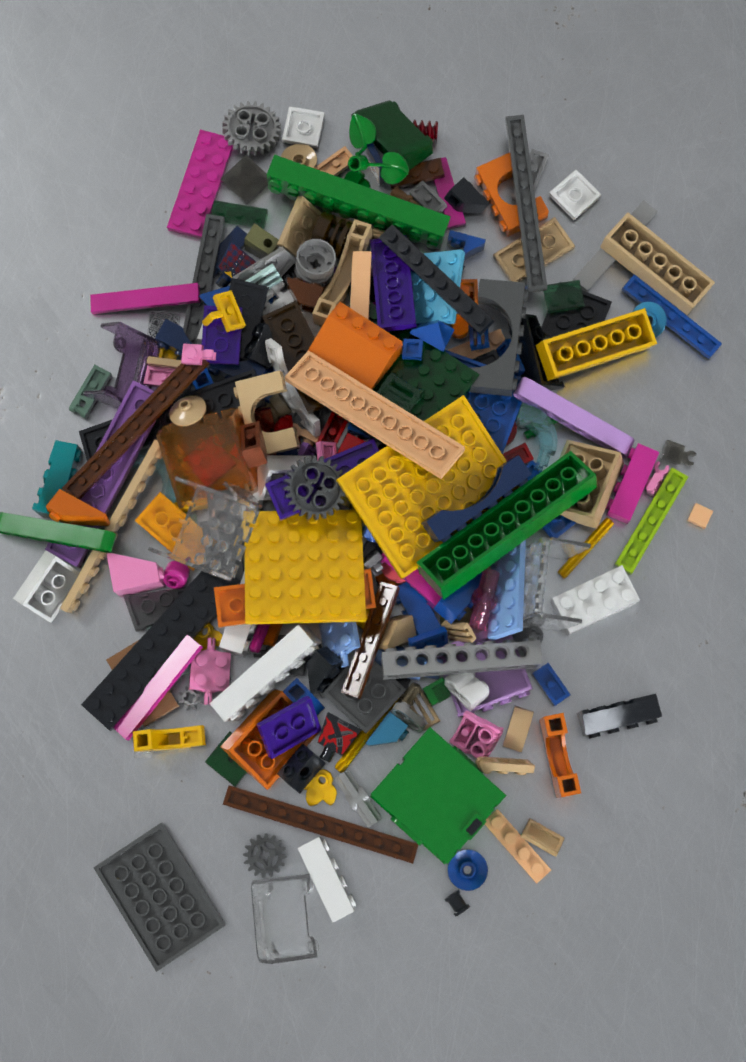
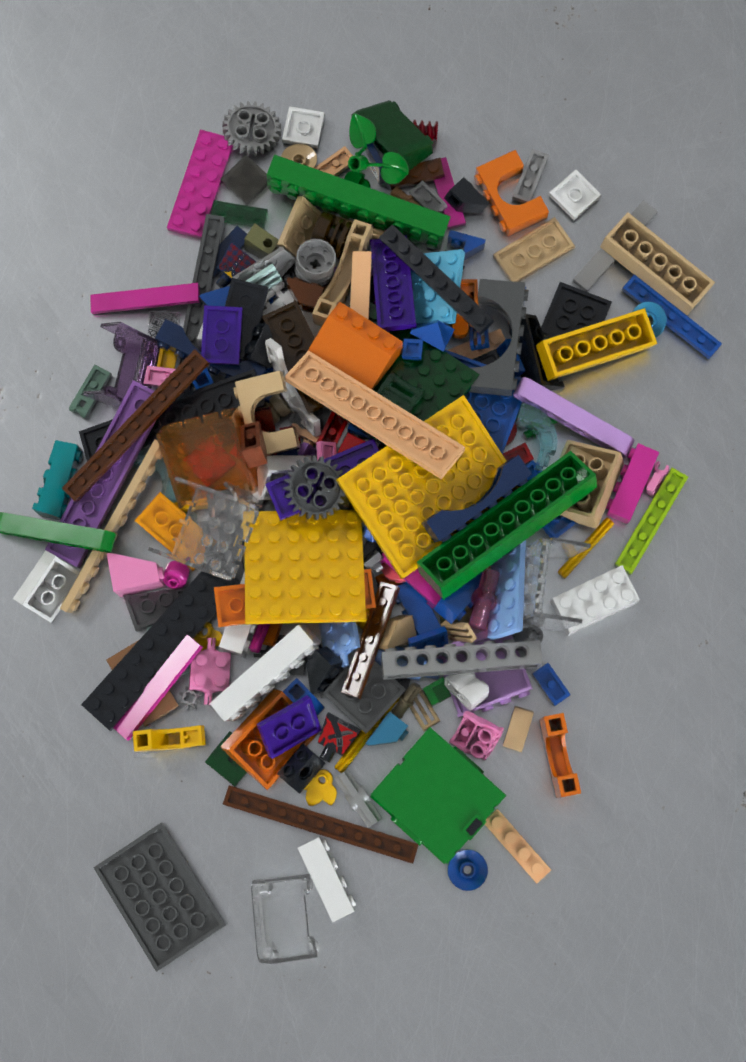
(73, 511): orange slope -> none
(163, 362): tan tile -> none
(187, 411): tan dish -> none
(194, 354): bright pink plate -> none
(226, 310): yellow plate -> none
(260, 842): dark grey gear -> none
(284, 423): red tile -> none
(408, 716): light grey plate -> none
(457, 903): black bush -> none
(504, 765): tan plate -> none
(526, 203): dark grey plate -> none
(542, 837): tan tile -> none
(563, 296): clear green plate -> none
(618, 715): black wedge -> none
(675, 453): clear smoke plate -> none
(700, 515): light nougat tile -> none

